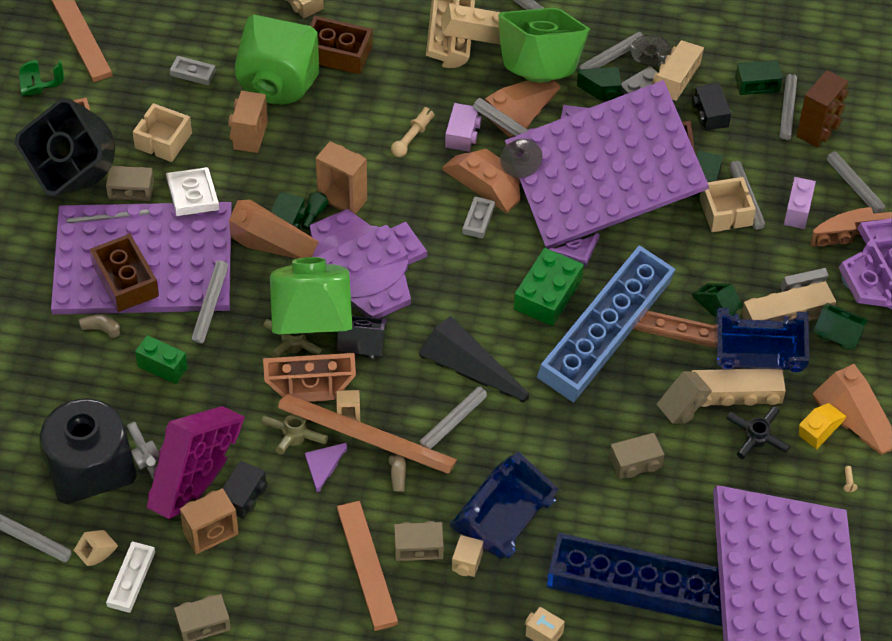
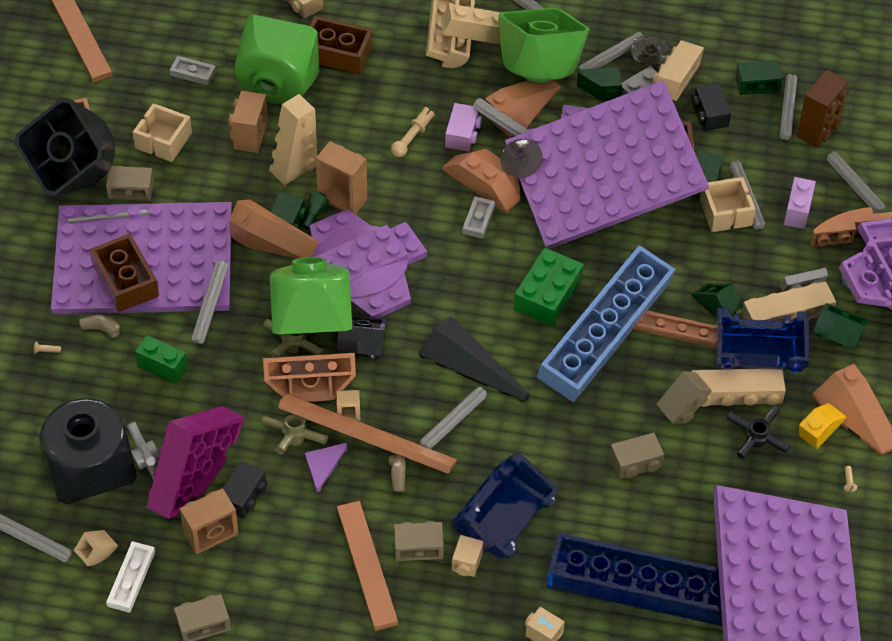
(31, 70): green helmet -> none
(46, 348): none -> tan piece
(192, 191): white tile -> none
(295, 141): none -> tan wedge
(579, 249): medium lavender tile -> none

